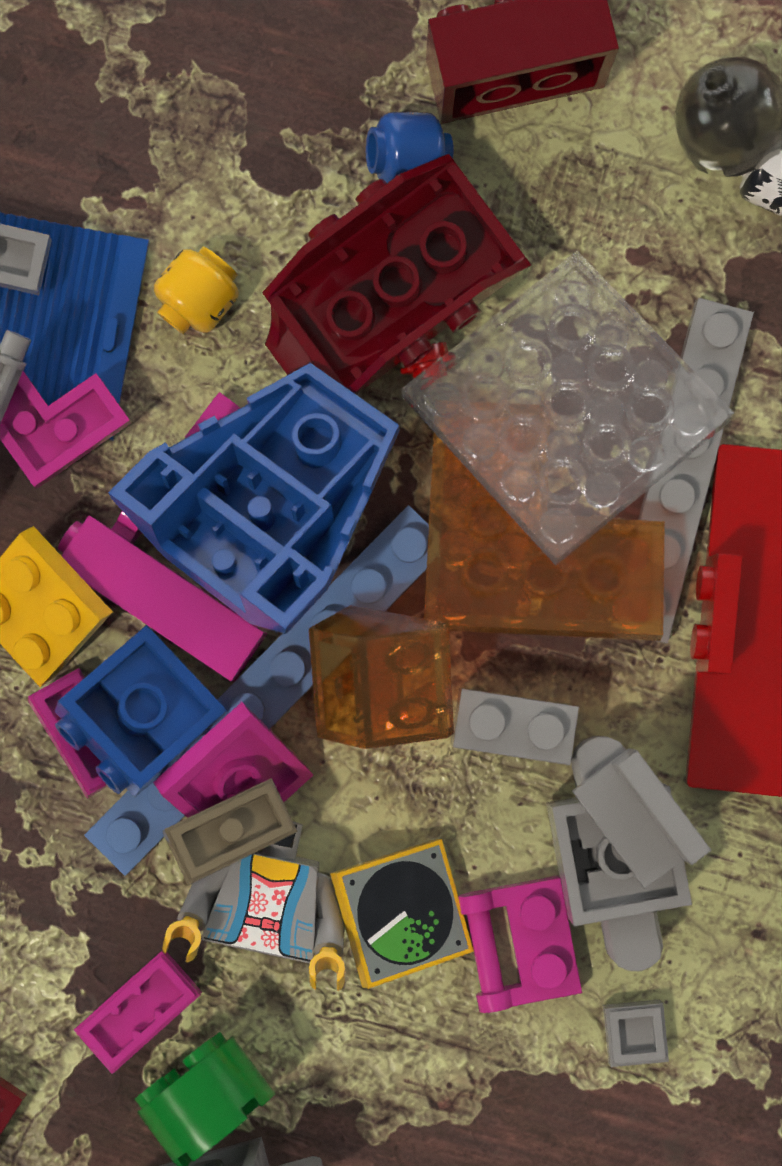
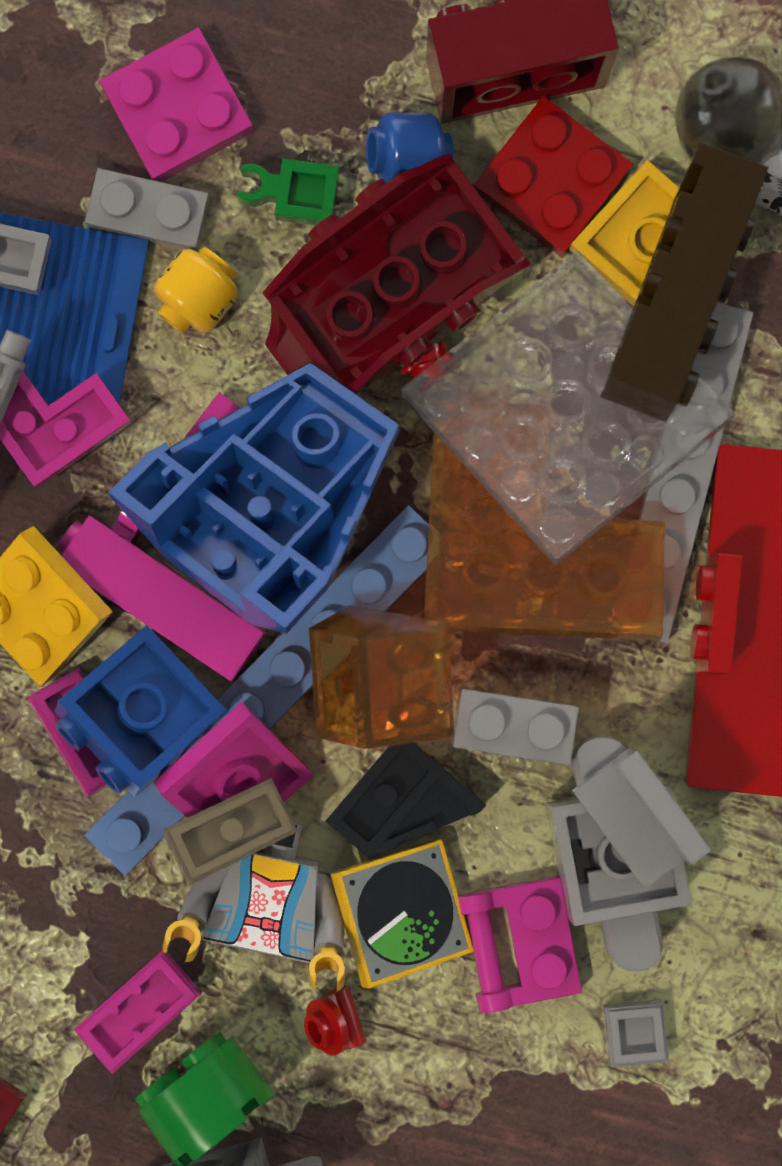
(147, 210): none -> light grey plate
(176, 105): none -> dark pink plate
(301, 192): none -> green plate
(334, 1022): none -> red plate
(401, 801): none -> black wing
(552, 176): none -> red plate
(628, 230): none -> yellow plate
(684, 283): none -> dark brown wedge

